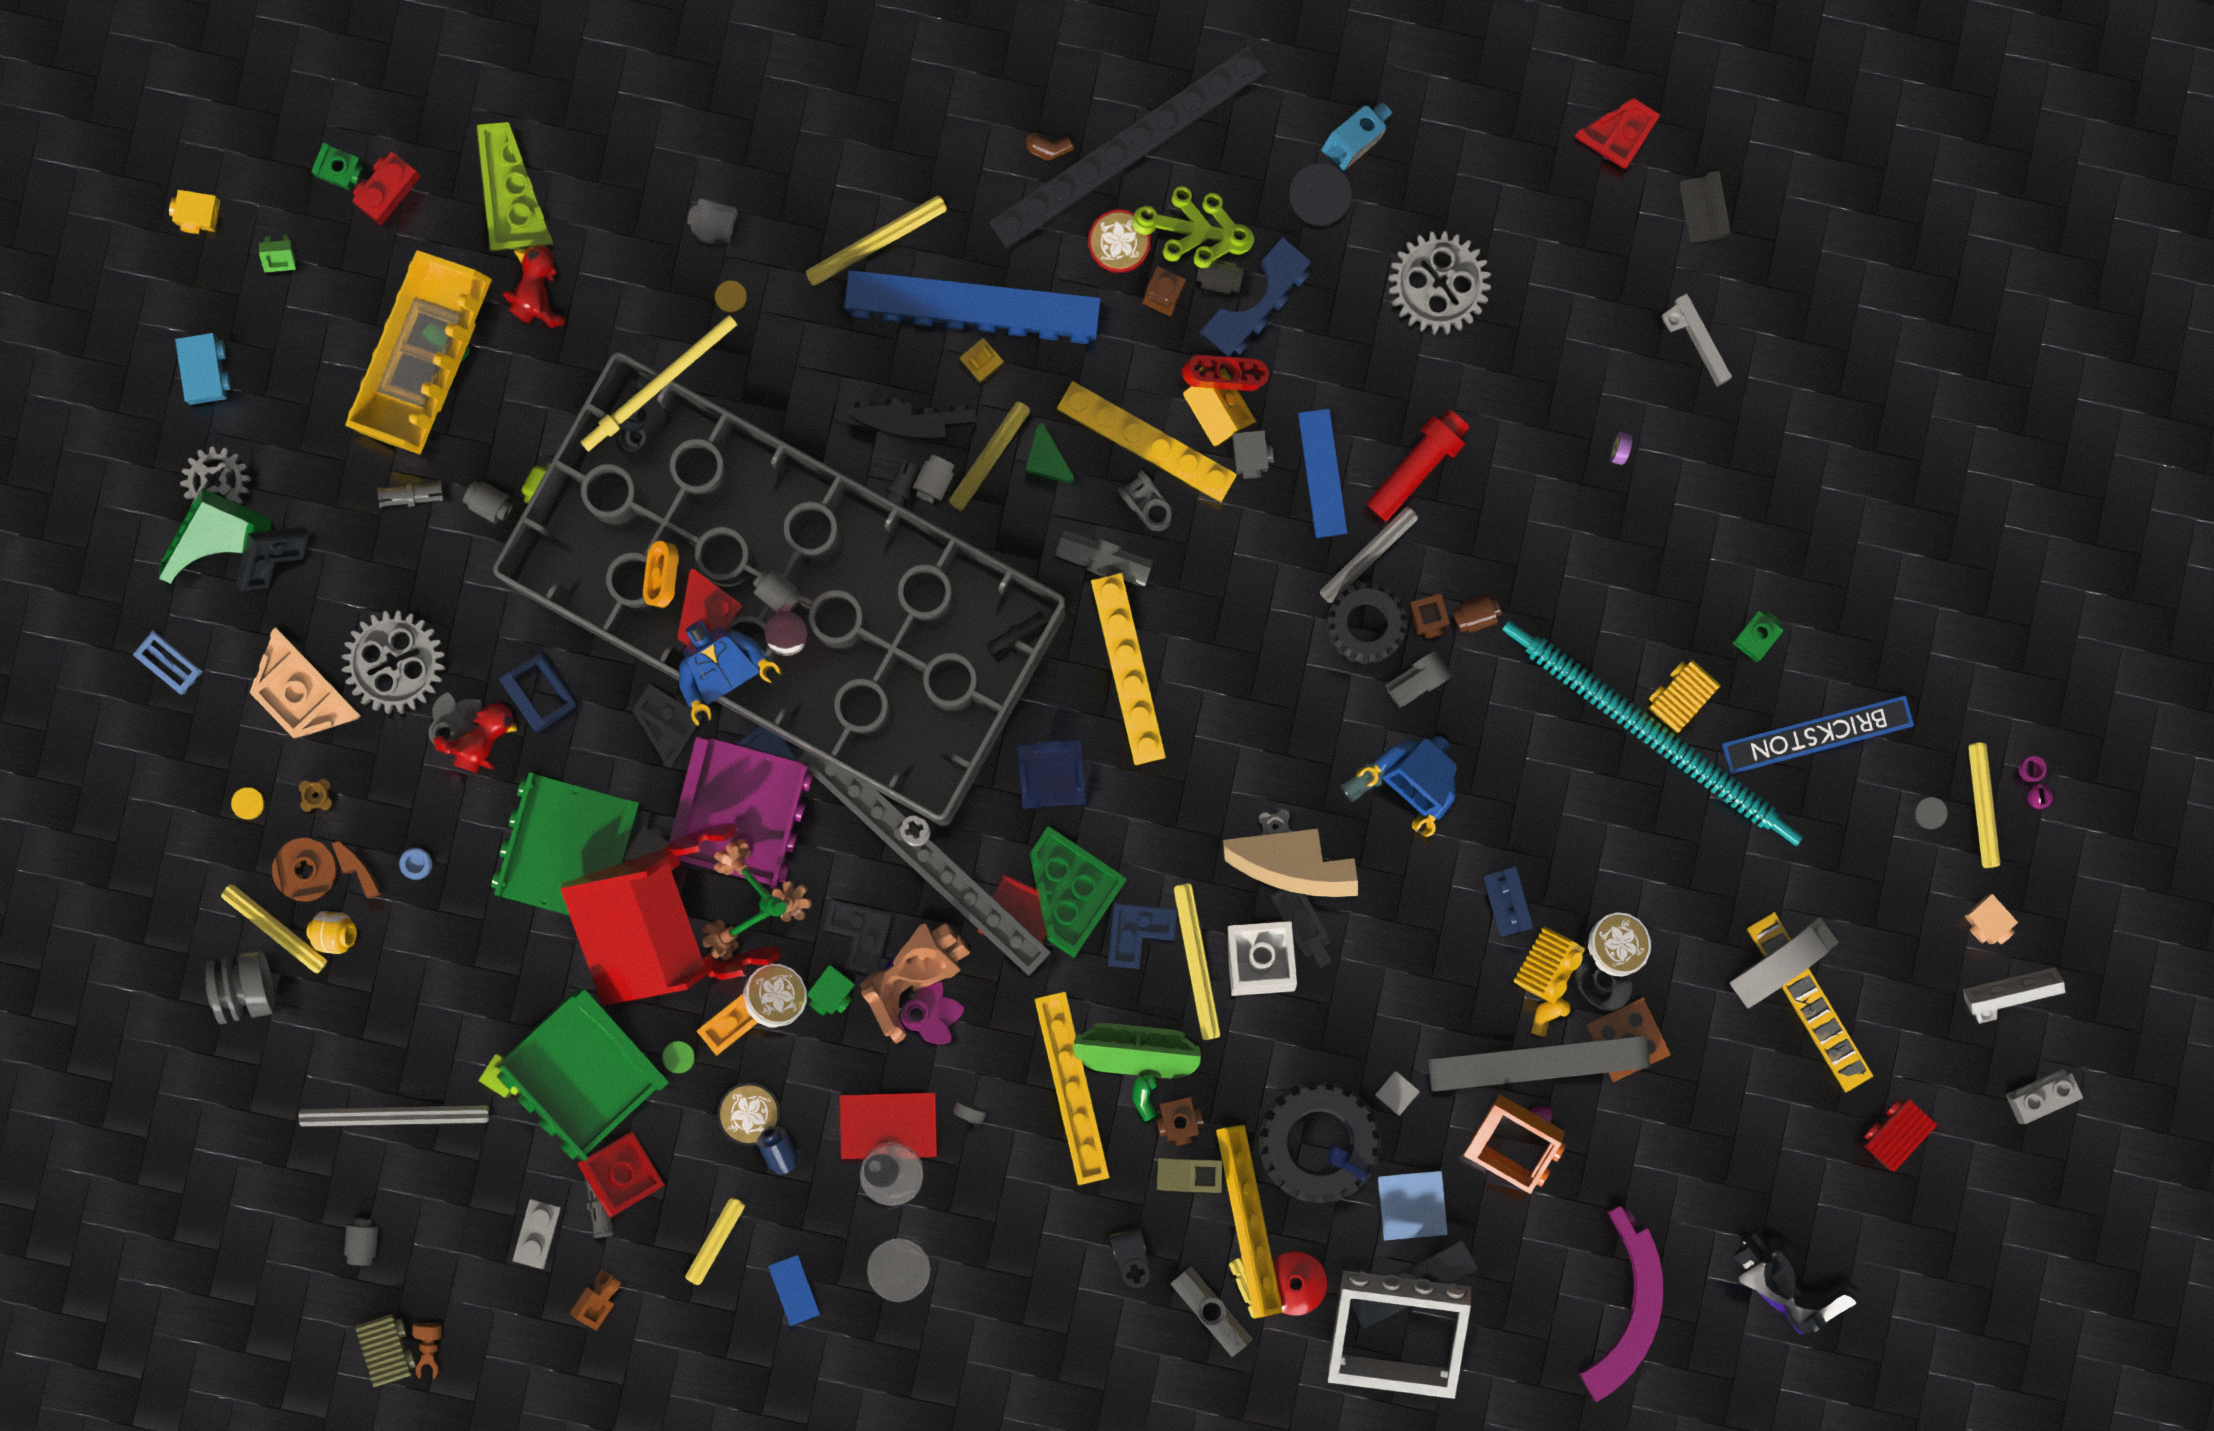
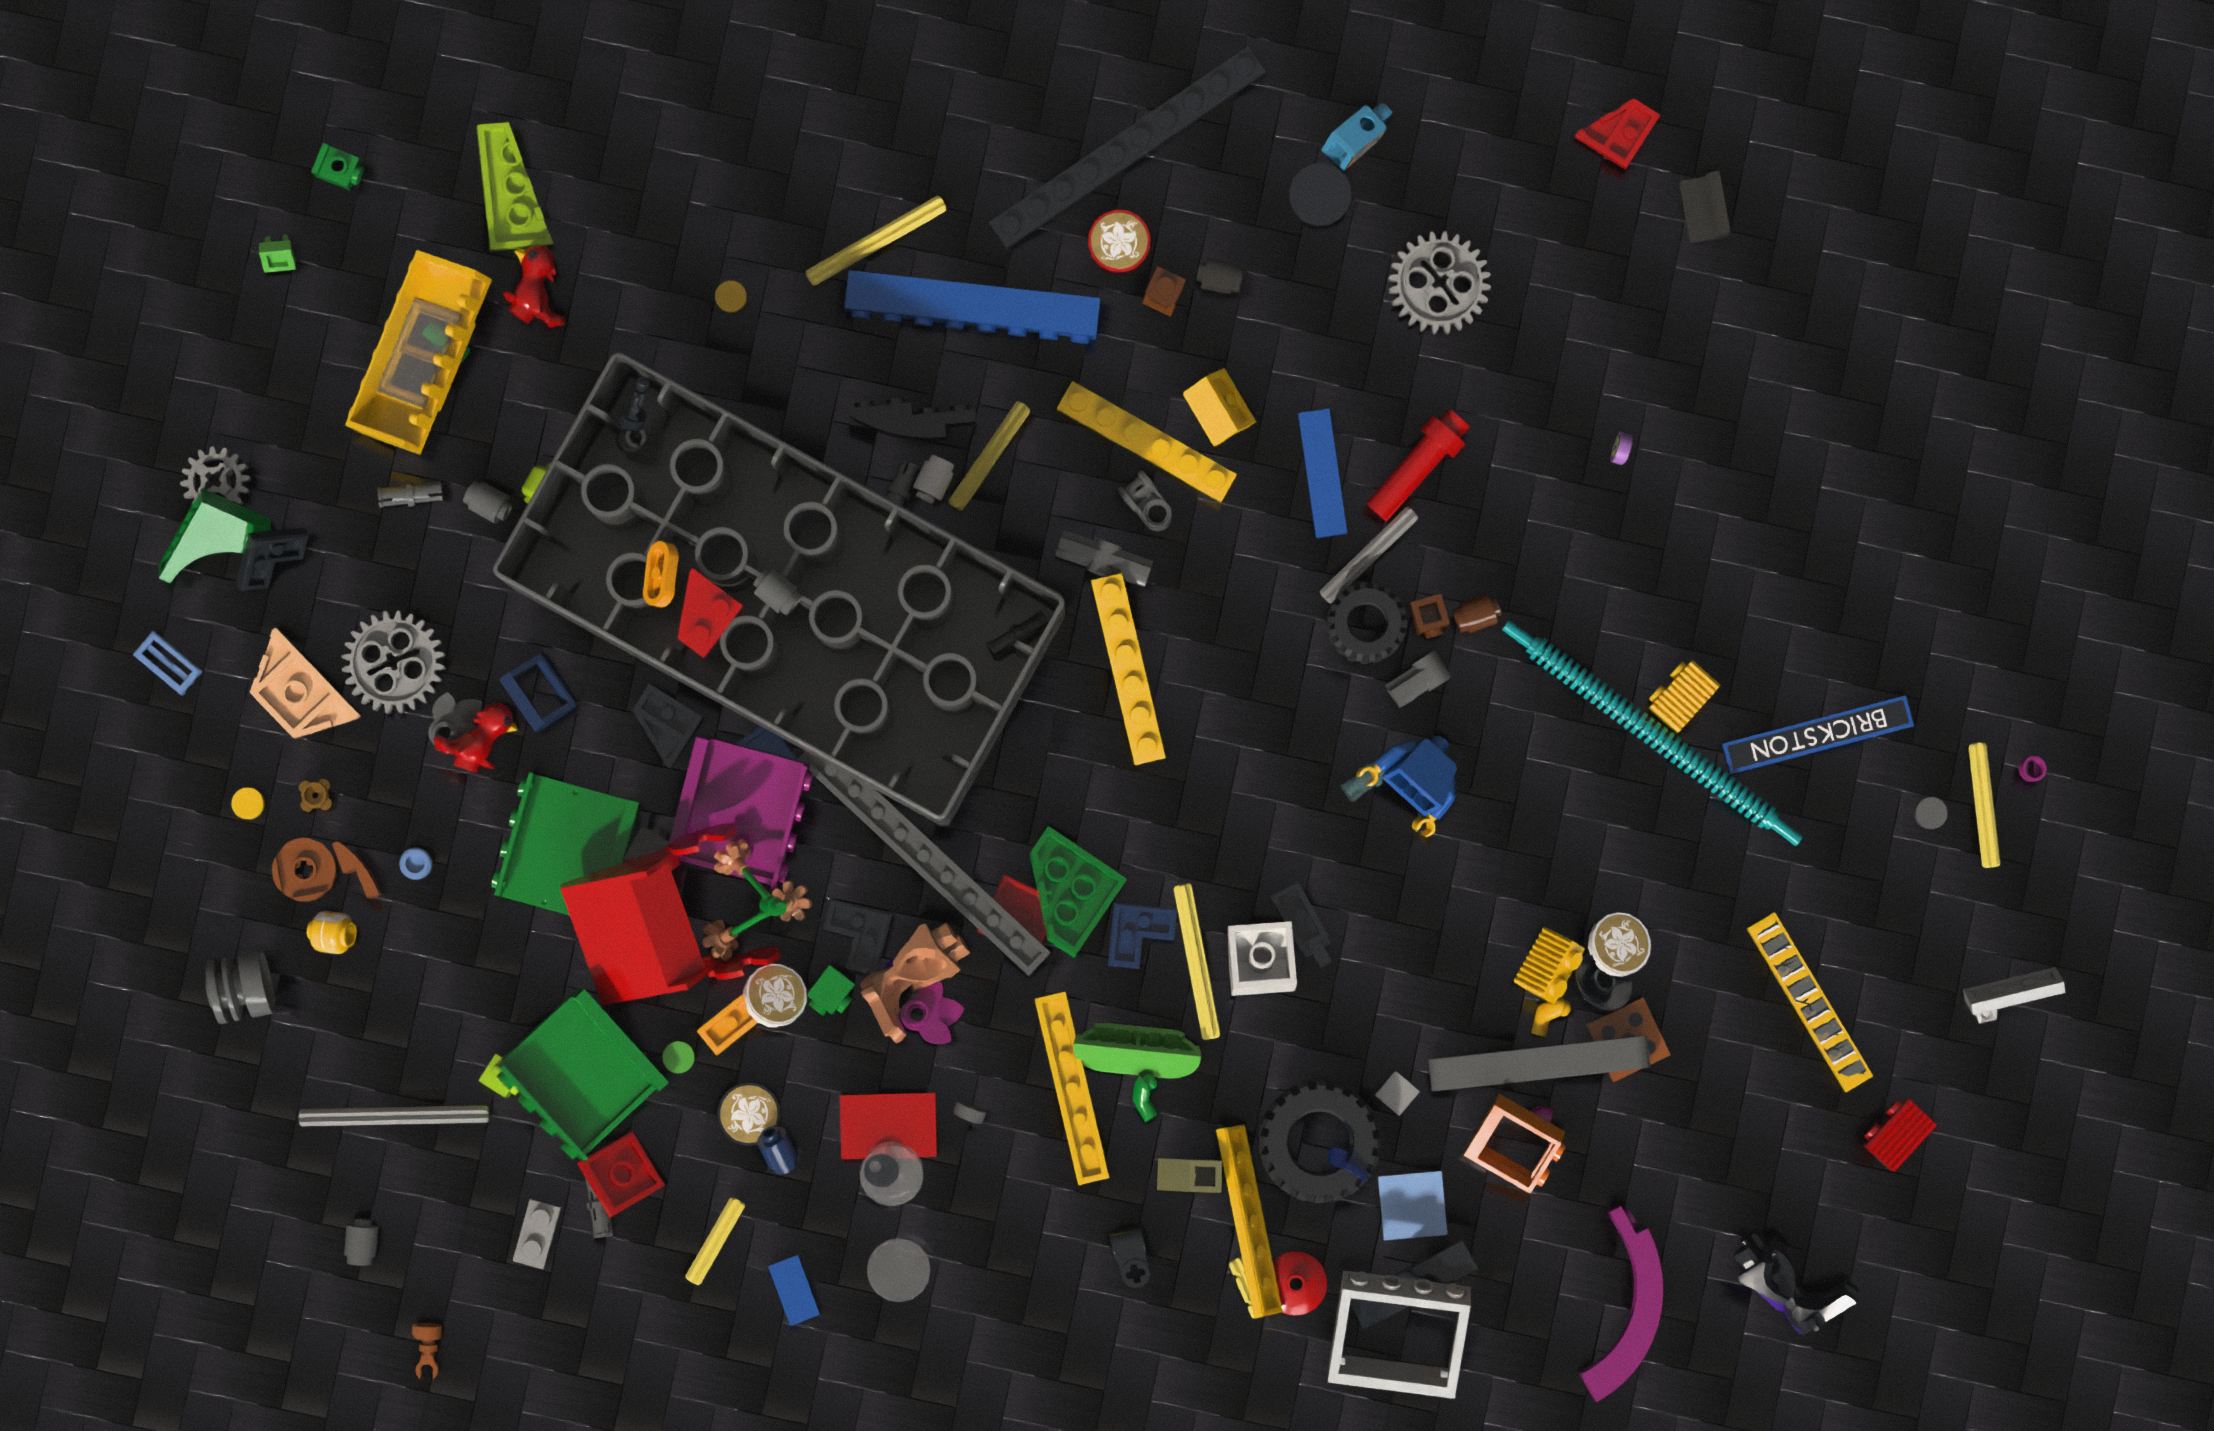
(194, 211): yellow brick -> none
(202, 368): dark azure brick -> none
(274, 928): light yellow axle -> none
(385, 187): red brick -> none
(385, 1349): olive brick -> none
(595, 1304): dark orange plate -> none
(610, 424): light yellow bar -> none
(712, 221): clear brick -> none
(718, 664): blue torso -> none
(785, 633): clear pink head -> none
(924, 834): light grey bush -> none
(981, 360): yellow tile -> none
(1046, 149): reddish brown arm -> none
(1046, 459): green slope -> none
(1051, 774): clear blue panel -> none
(1176, 1108): reddish brown brick -> none
(1197, 230): lime plant -> none
(1197, 1295): dark grey piece -> none
(1214, 379): red beam -> none
(1230, 329): dark blue arch -> none
(1251, 453): dark grey brick -> none
(1280, 818): light grey plate -> none
(1292, 863): tan slope -> none
(1508, 902): dark blue bracket -> none
(1685, 315): light grey hinge -> none
(1758, 635): green brick -> none
(1784, 963): light grey arch -> none
(1991, 921): light nougat brick -> none
(2033, 796): magenta hinge -> none
(2044, 1096): light grey window -> none

